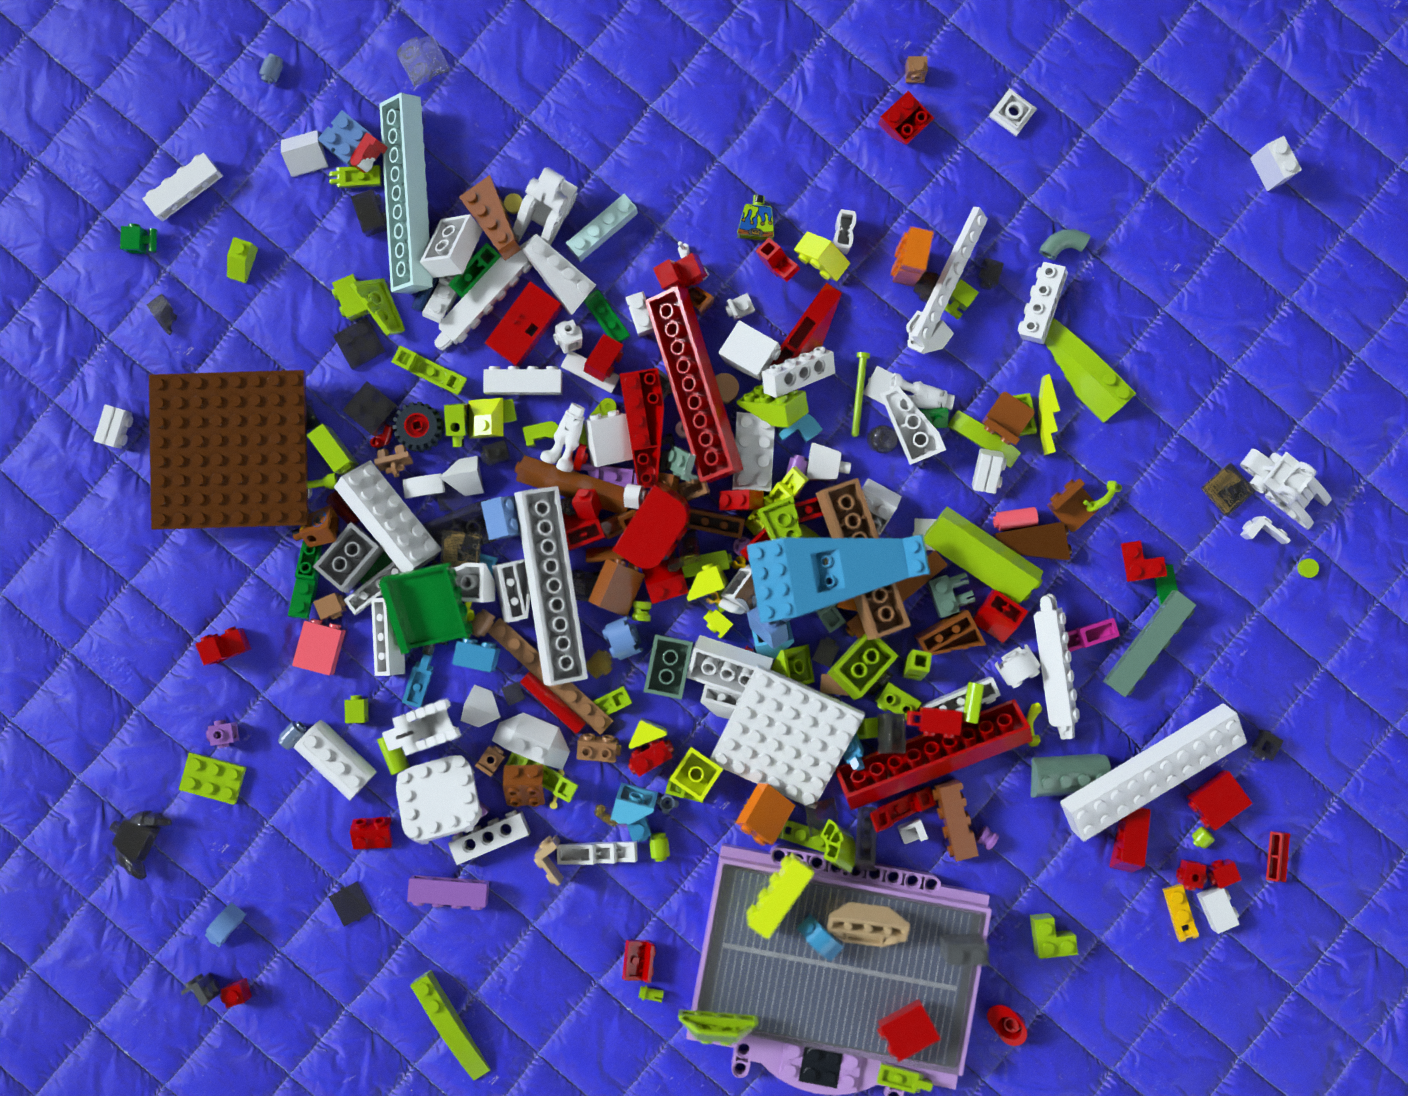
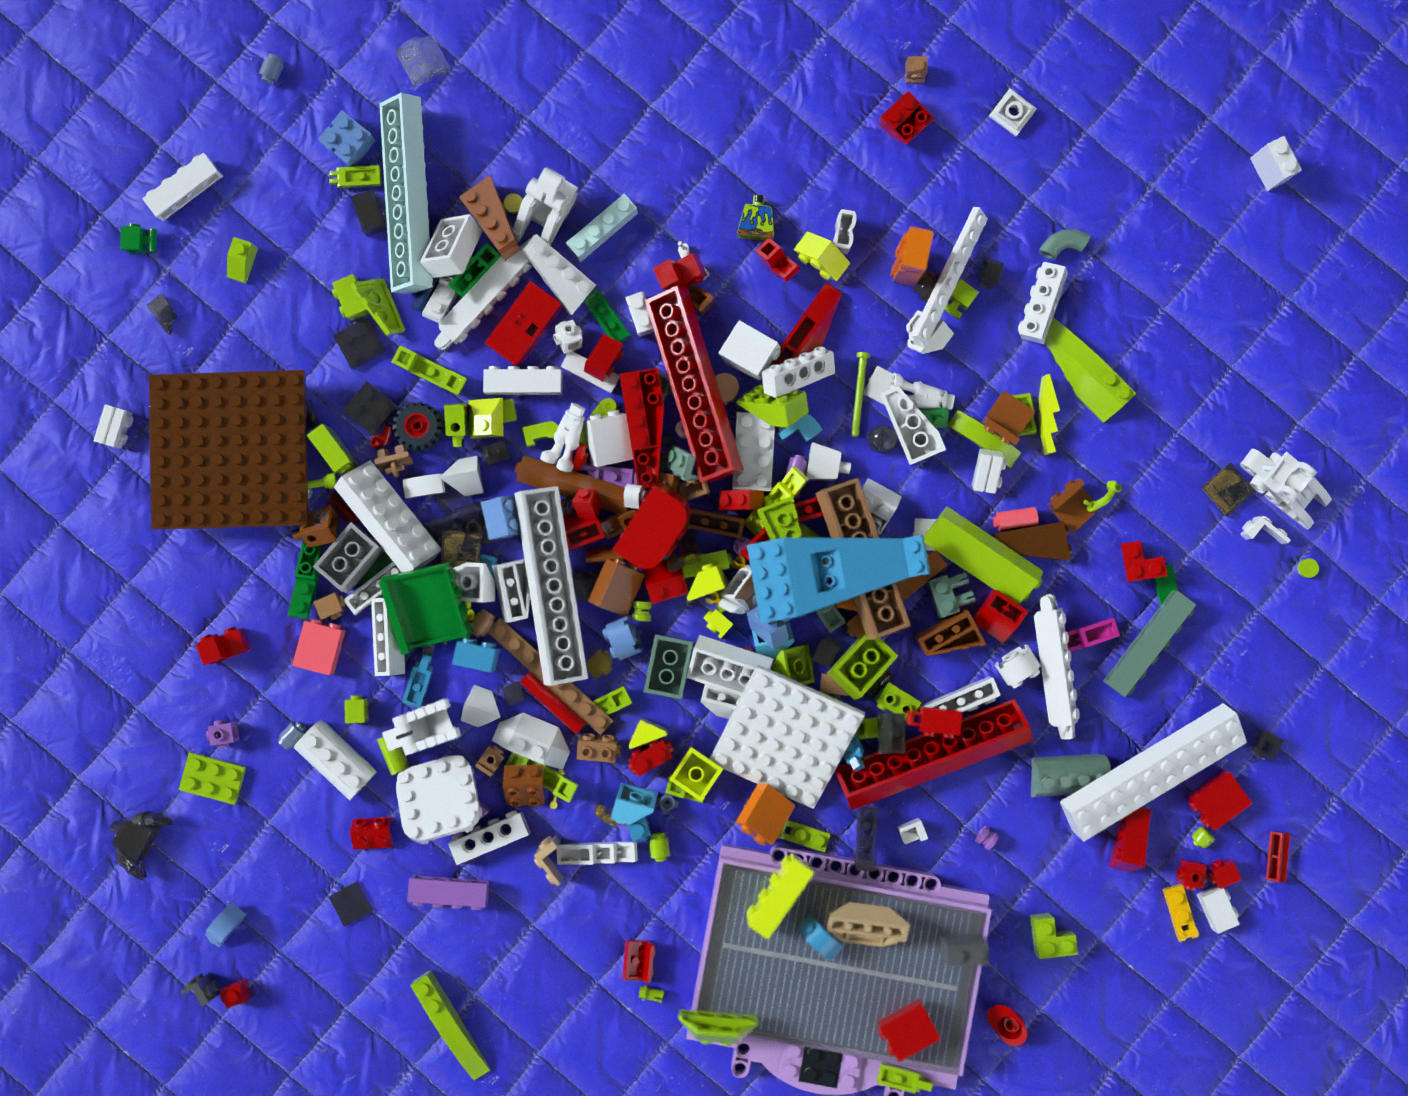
(303, 153): white slope -> none
(367, 153): red leg -> none
(739, 307): white bracket -> none
(819, 813): clear smoke piece -> none
(839, 846): lime brick -> none
(902, 807): red slope -> none
(916, 665): lime brick -> none
(955, 819): dark orange wedge -> none
(973, 702): lime brick -> none
(1034, 711): neon yellow piece -> none

